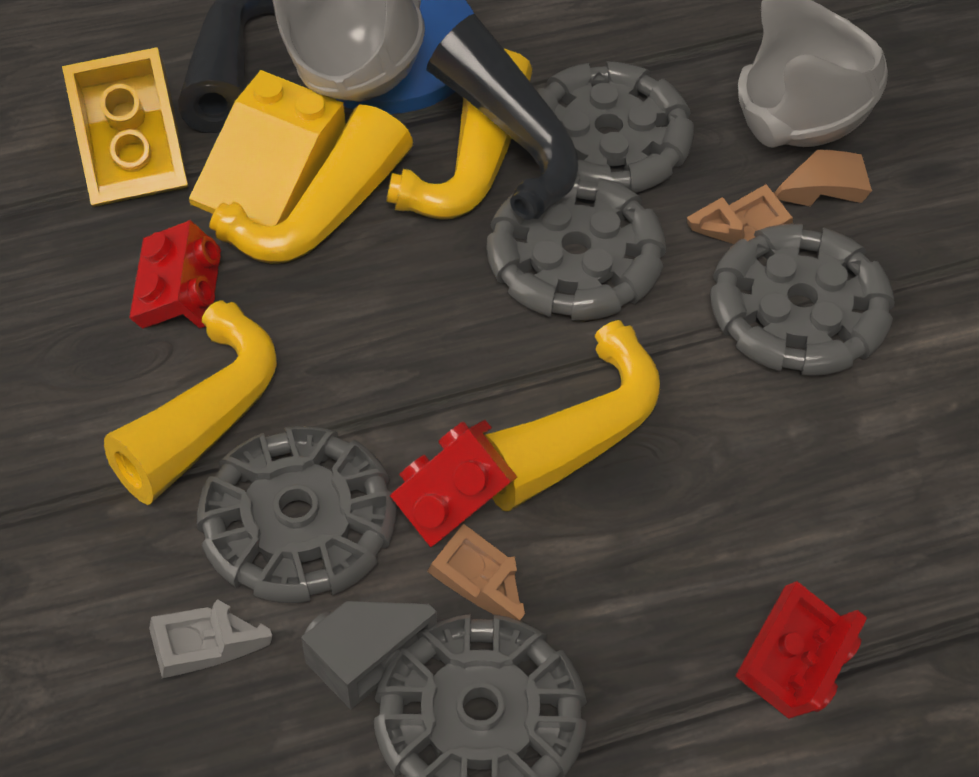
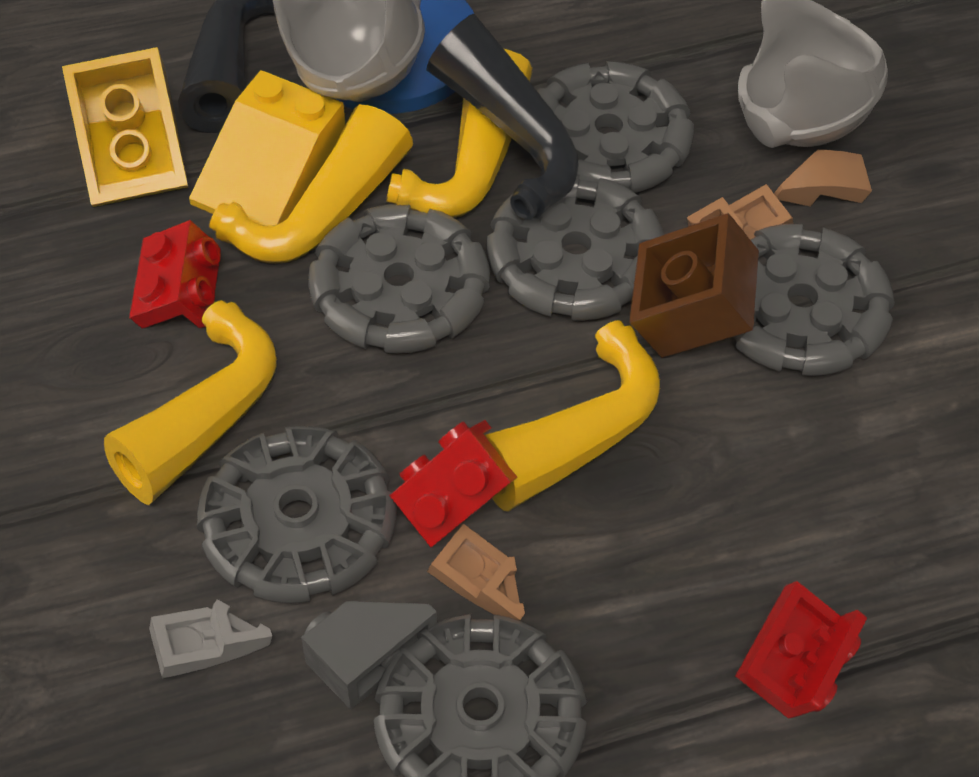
(394, 253): none -> dark grey plate
(695, 286): none -> reddish brown brick

